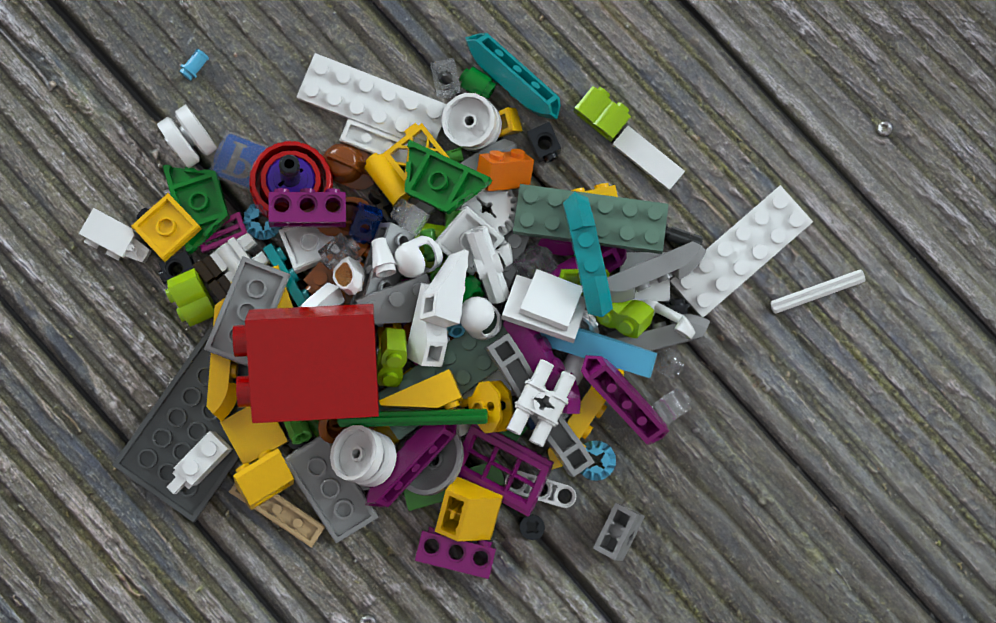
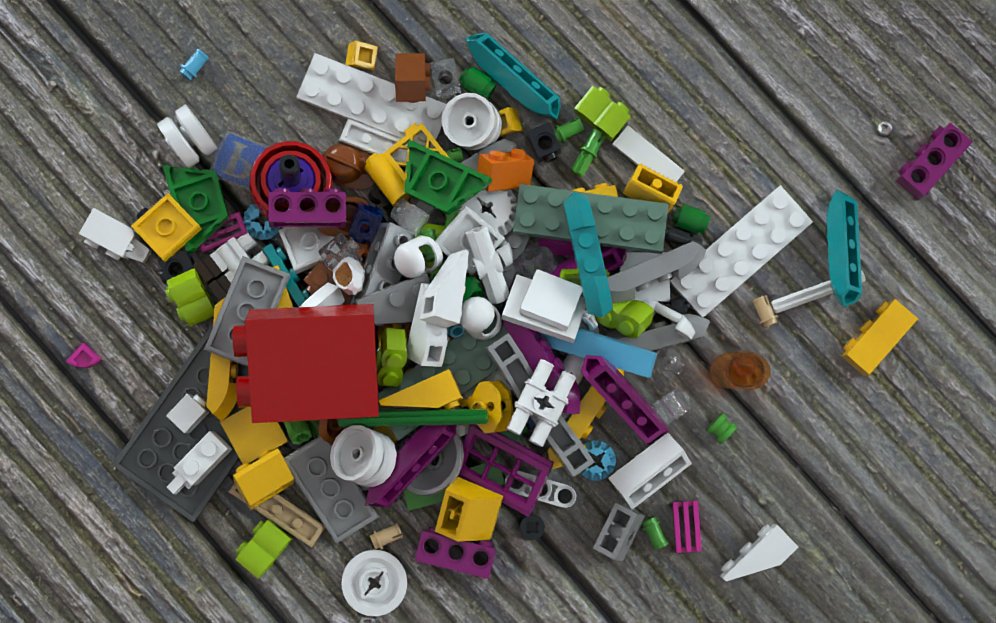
(84, 357): none -> dark pink tile
(188, 412): none -> white brick
(263, 548): none -> lime brick
(361, 55): none -> yellow slope
(378, 600): none -> white gear
(382, 258): white cone -> none
(386, 536): none -> tan pin
(411, 77): none -> dark orange brick
(568, 129): none -> bright green pin
(588, 152): none -> bright green axle
(650, 470): none -> white brick
(652, 187): none -> yellow brick
(654, 533): none -> bright green pin
(691, 219): none -> green brick
(697, 548): none -> dark pink tile
(721, 428): none -> bright green wheel
(740, 370): none -> clear orange piece
(765, 311): none -> tan pin
(766, 552): none -> white slope
(844, 249): none -> teal brick
(878, 336): none -> yellow brick
(944, 156): none -> magenta brick

